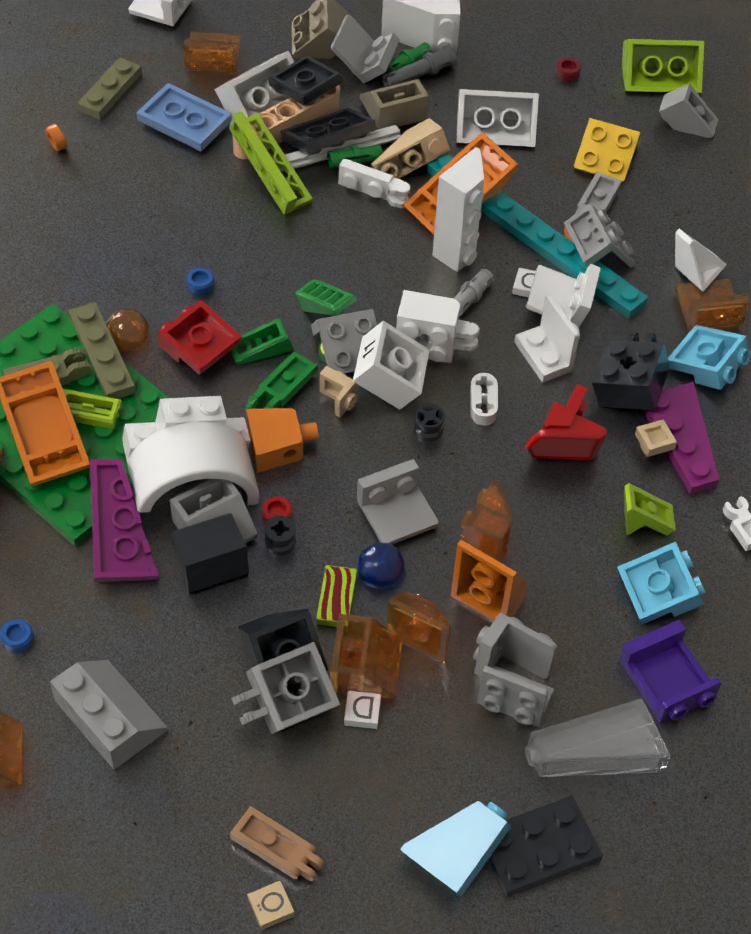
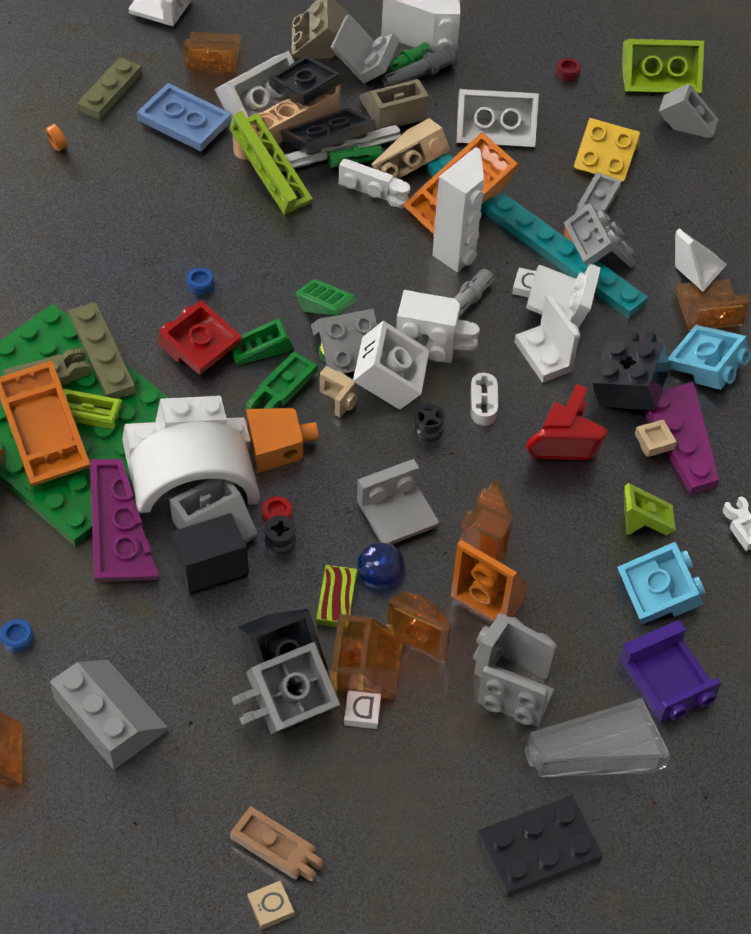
(128, 329): clear orange hair -> none
(460, 845): slope -> none

